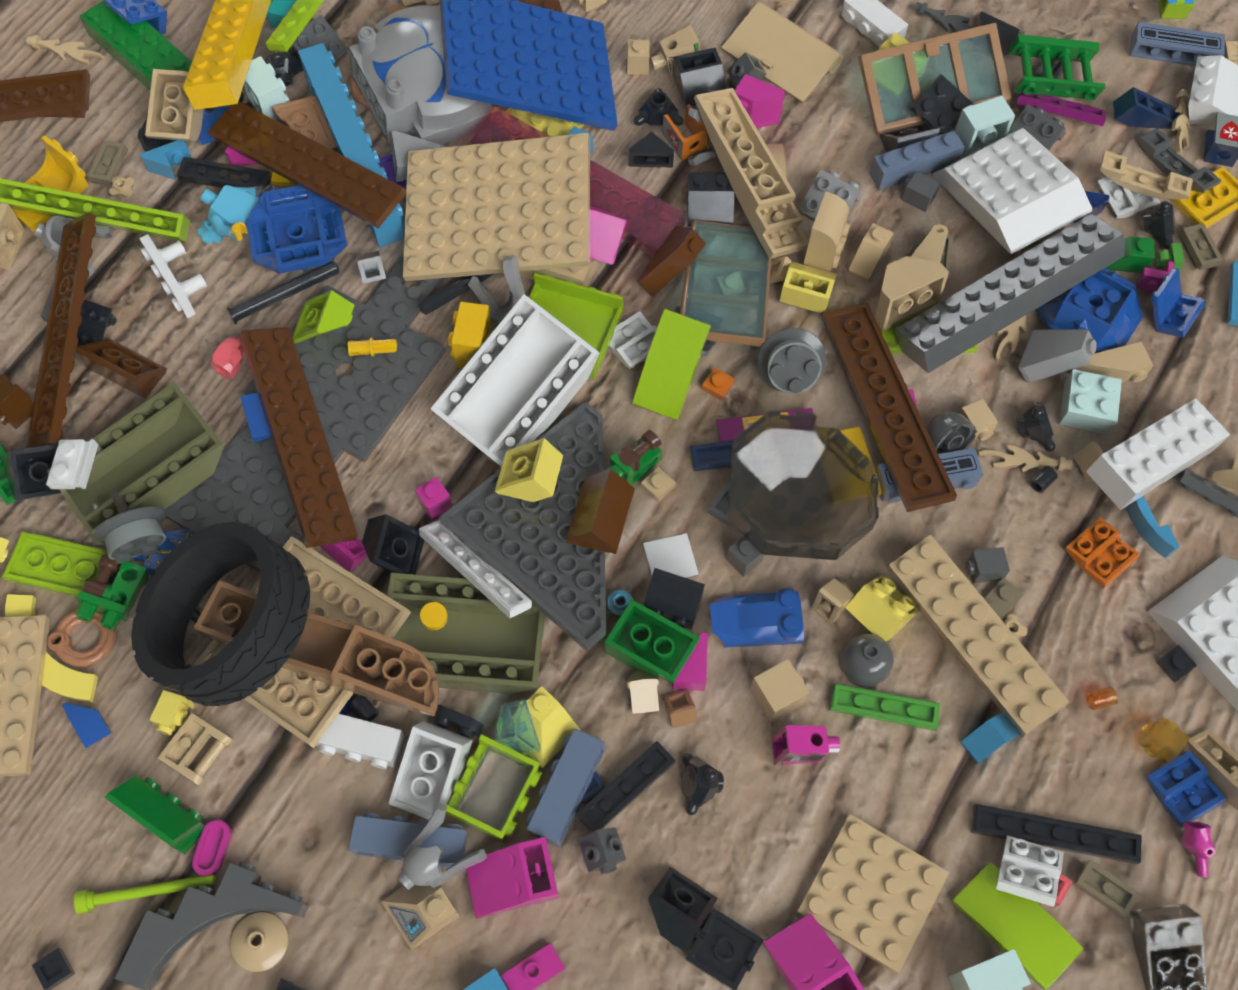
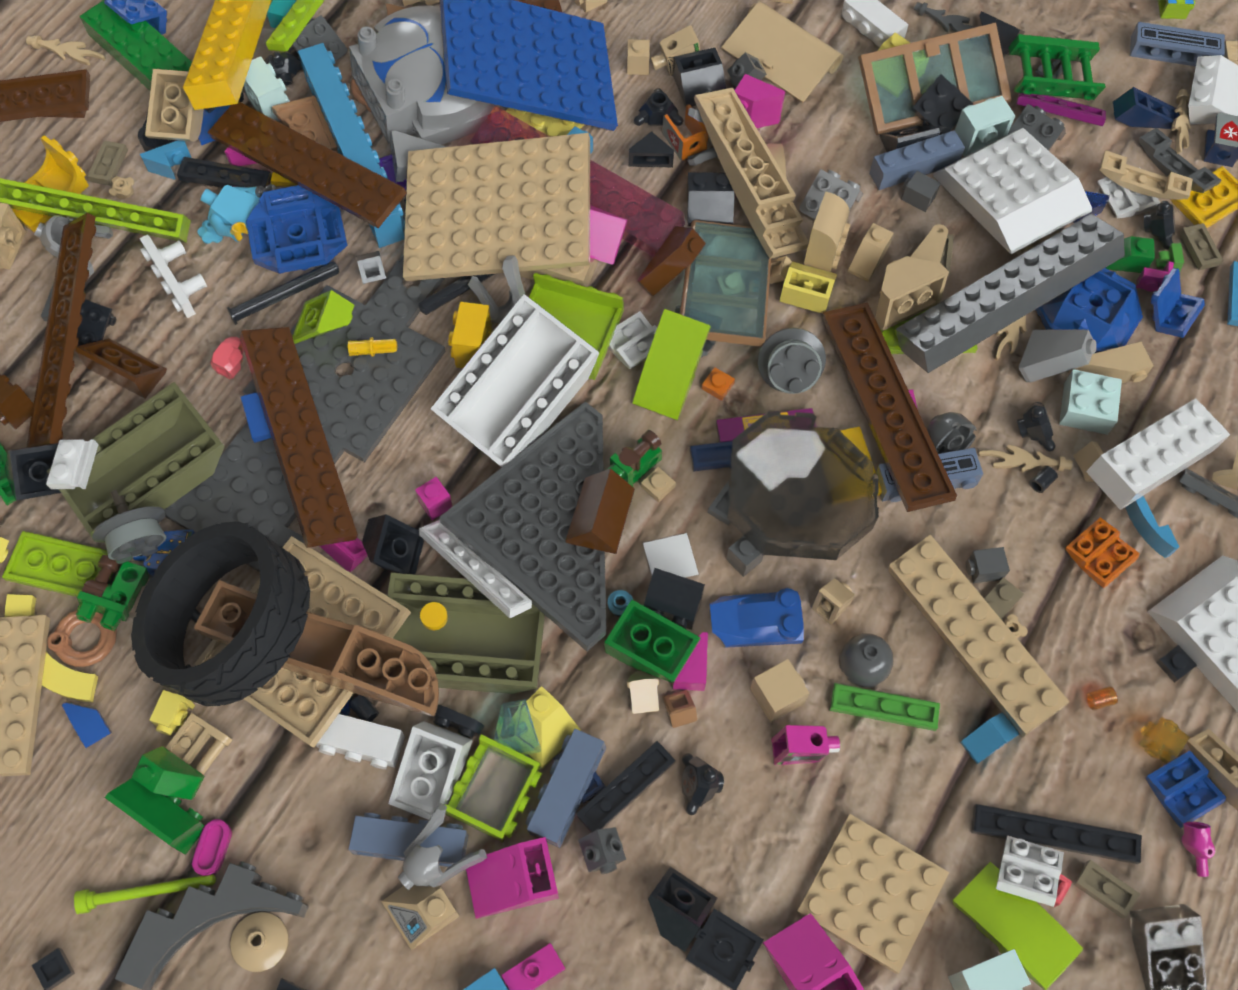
(167, 774): none -> green slope
(530, 471): light yellow slope -> none
(882, 608): light yellow slope -> none
(981, 418): tan brick -> none

